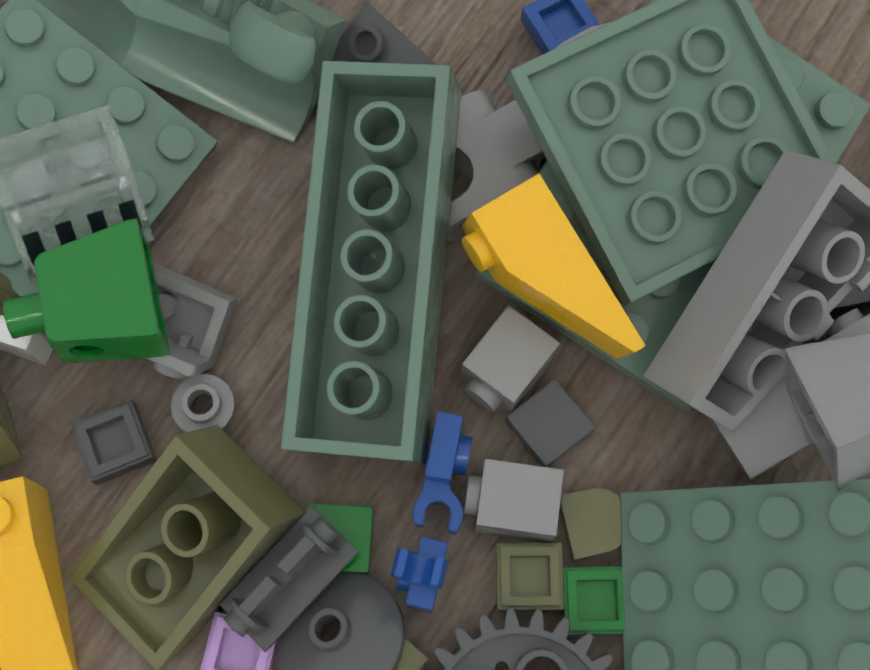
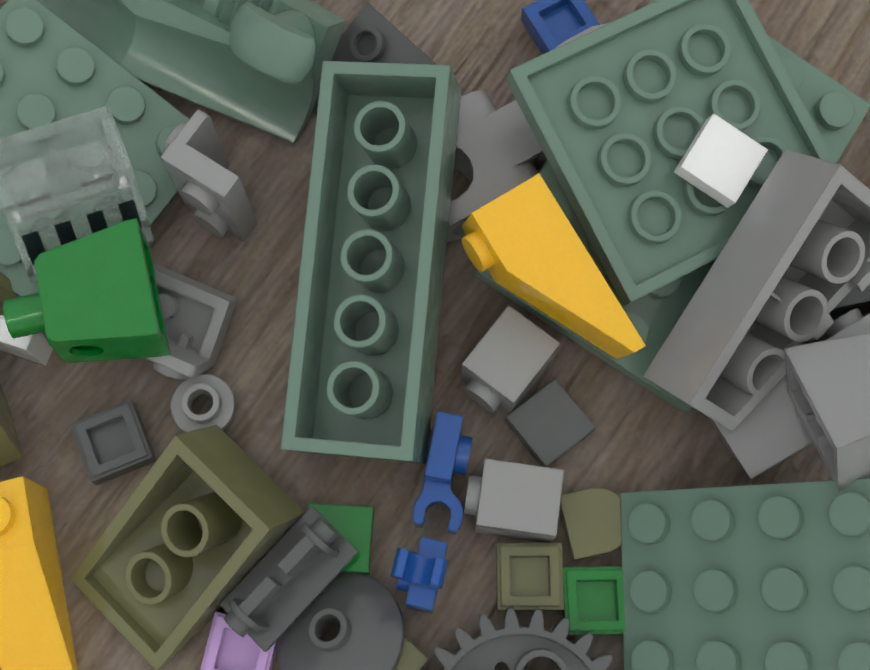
(203, 179): none -> light grey bracket
(720, 160): none -> white tile

